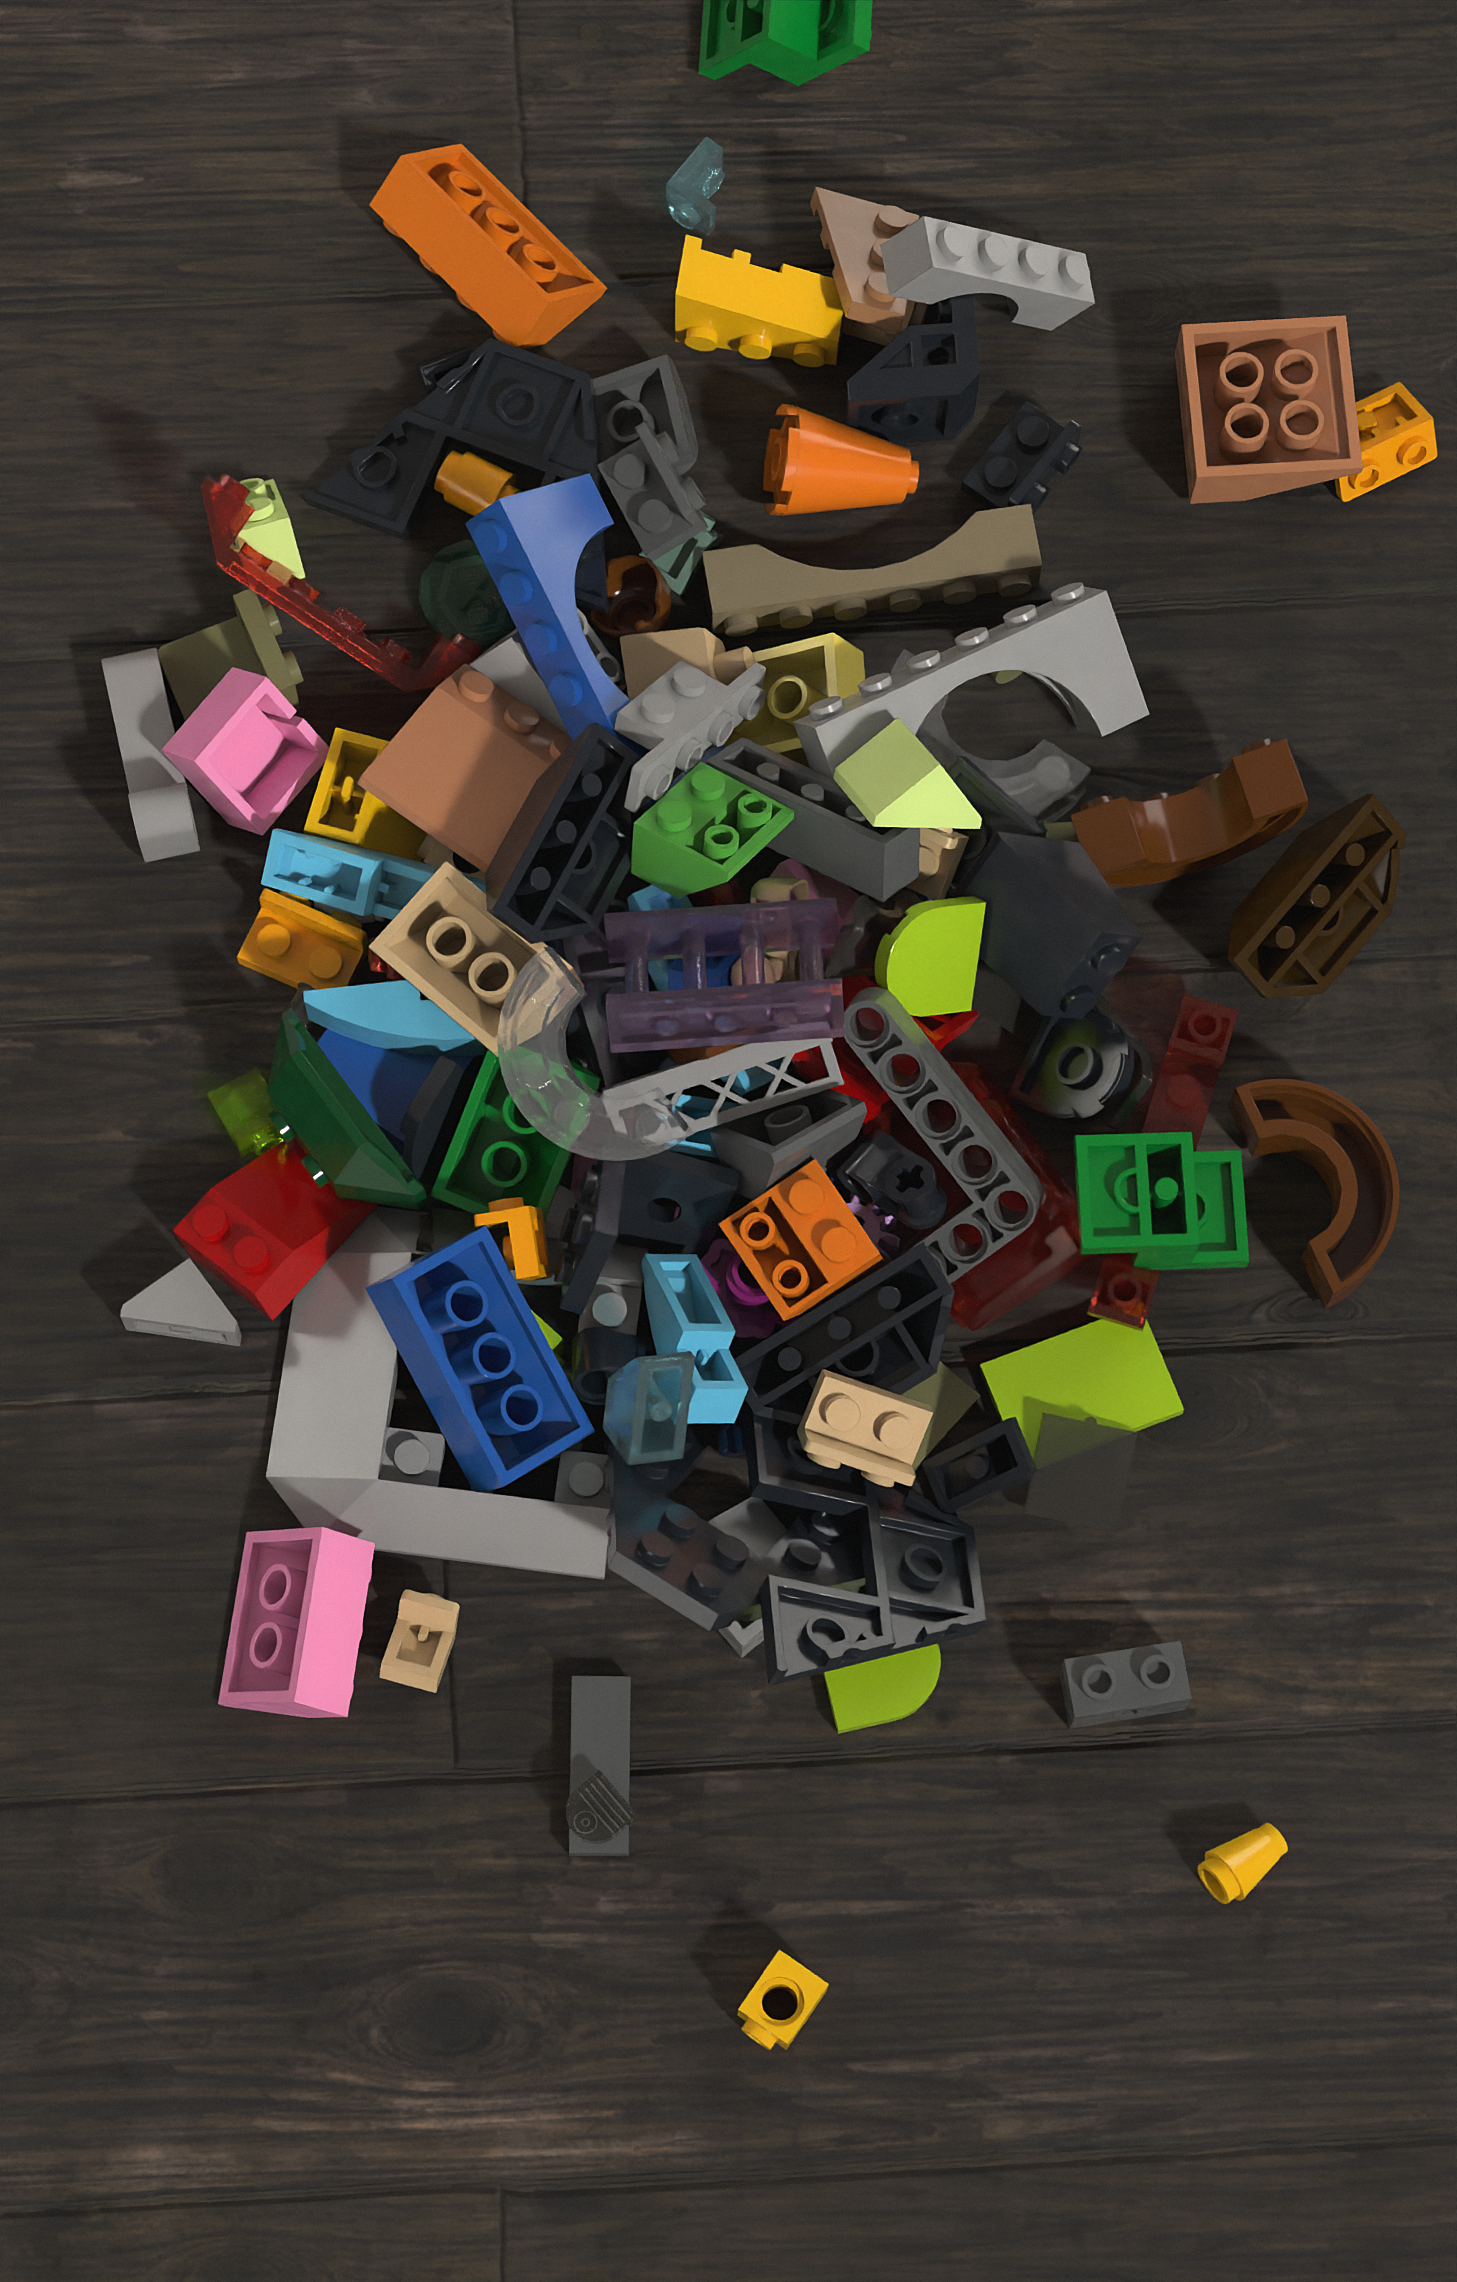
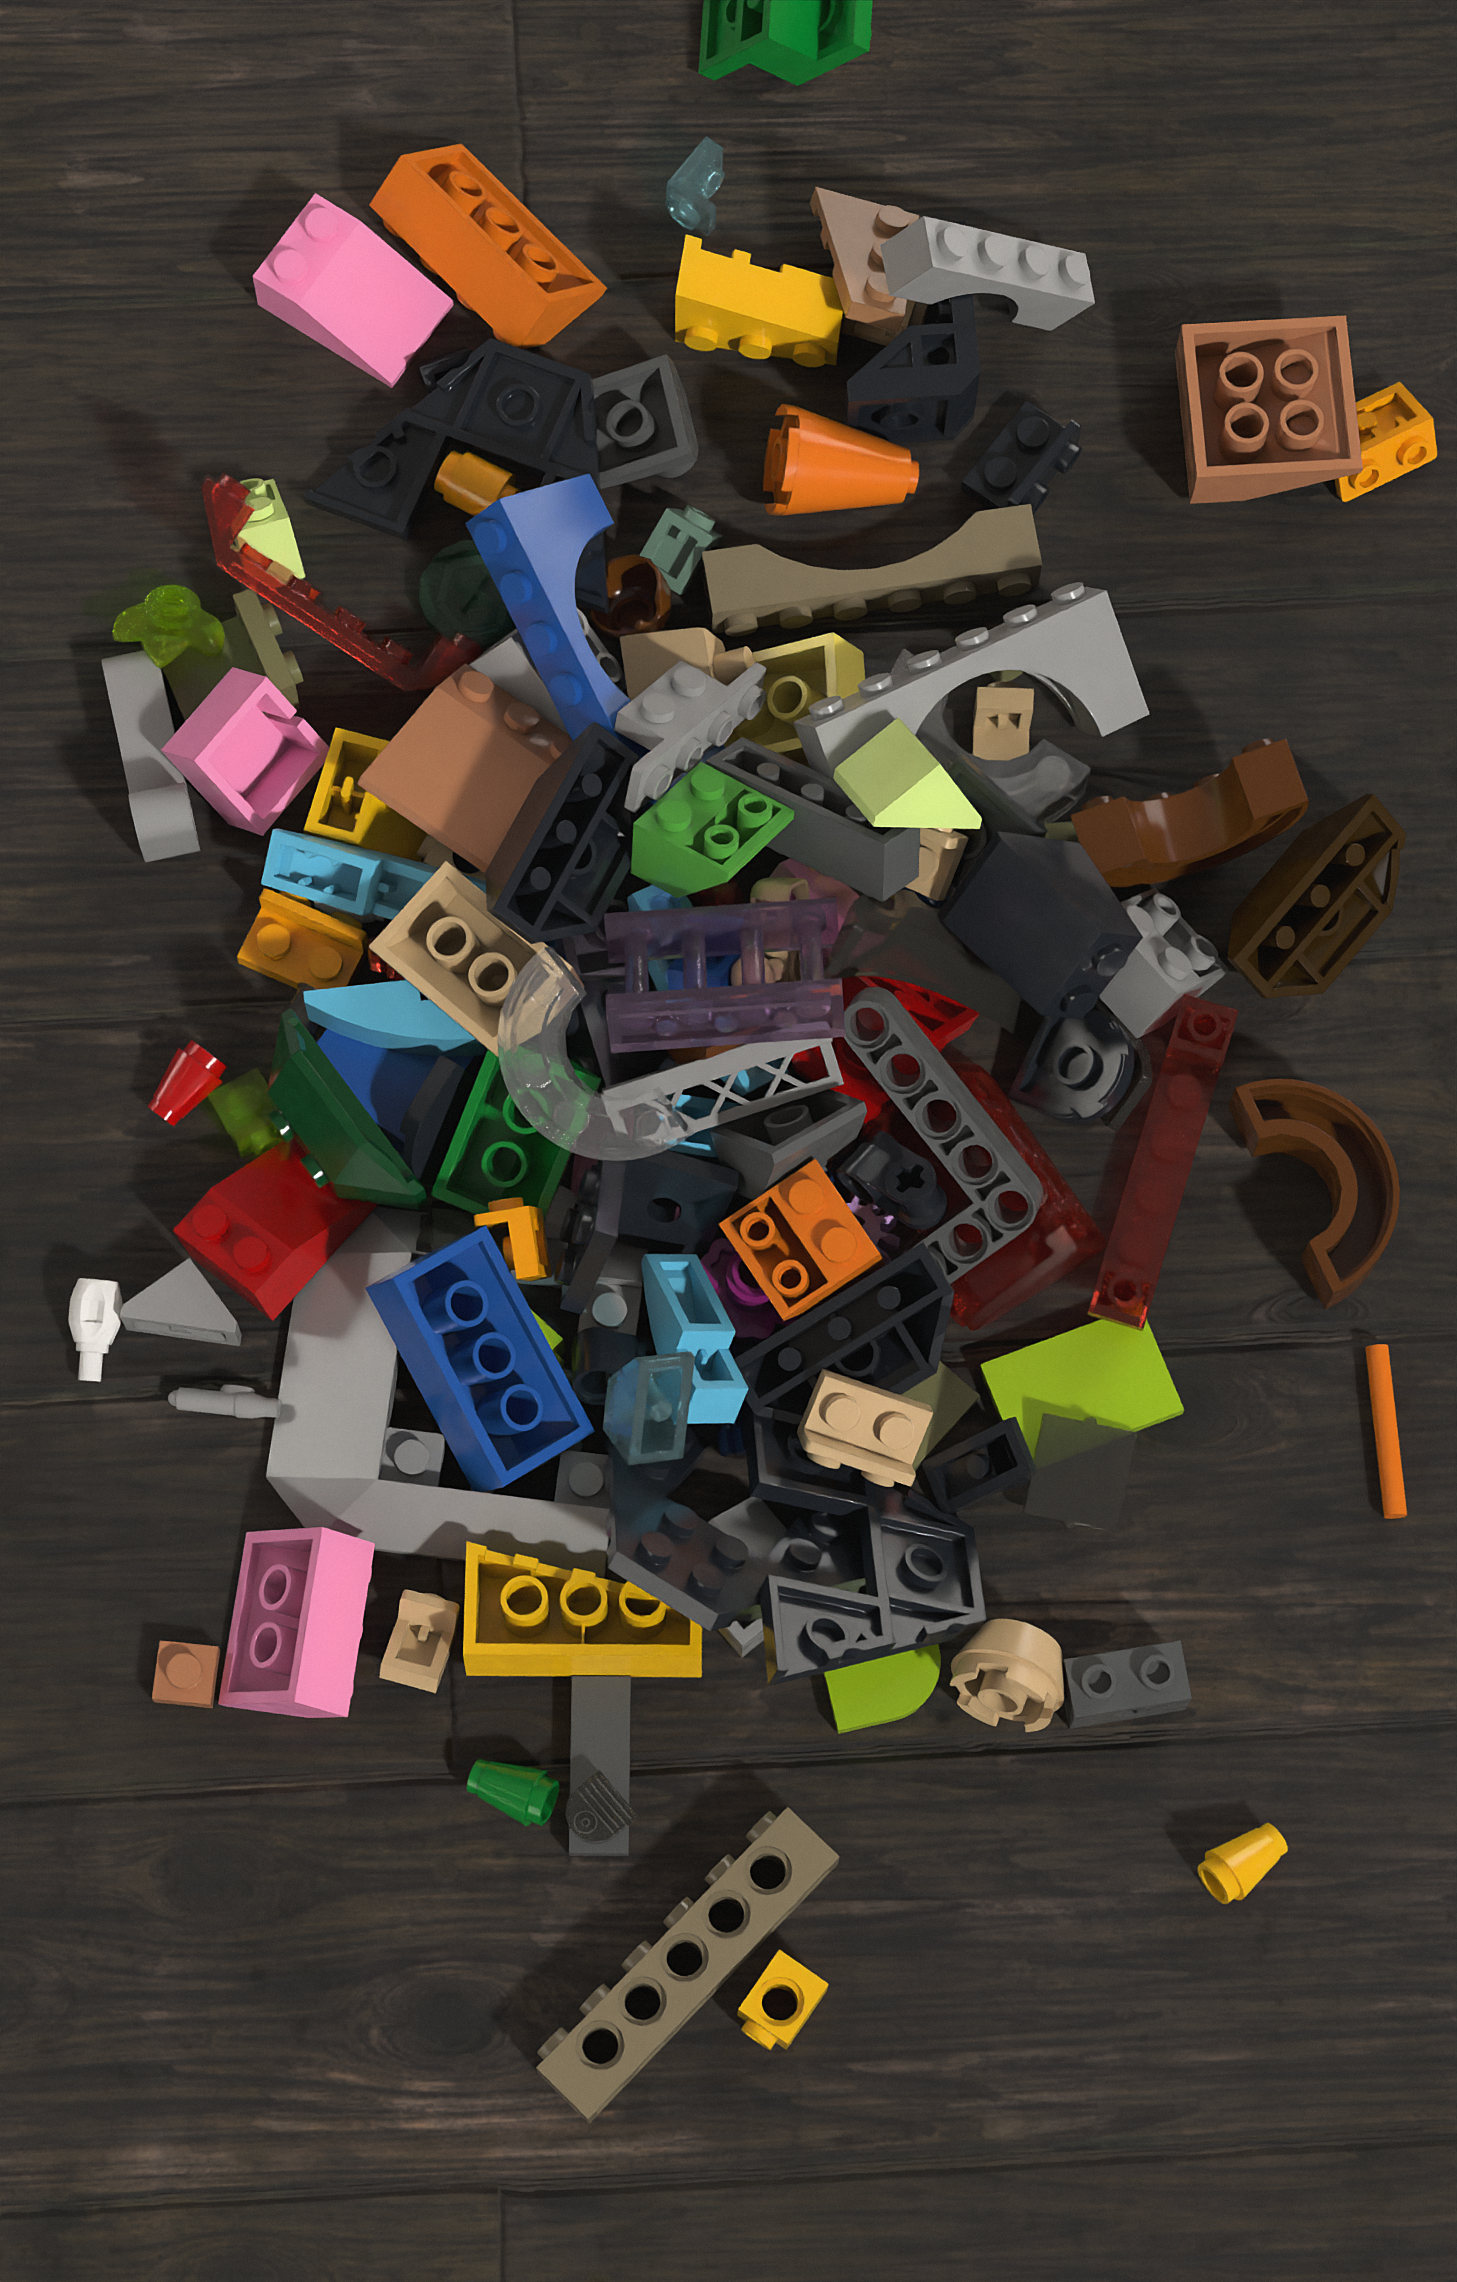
(94, 1323): none -> white piece
(169, 624): none -> clear neon green plate
(186, 1082): none -> red cone
(186, 1674): none -> nougat plate
(230, 1400): none -> light grey piece
(350, 291): none -> bright pink slope
(515, 1790): none -> green cone
(568, 1623): none -> yellow wedge
(593, 2086): none -> dark tan brick
(652, 493): dark grey bracket -> none
(933, 956): lime tile -> none
(1002, 721): none -> tan bracket
(1010, 1674): none -> tan cone
(1160, 1201): green bracket -> none
(1162, 966): none -> light grey slope
(1386, 1431): none -> orange bar

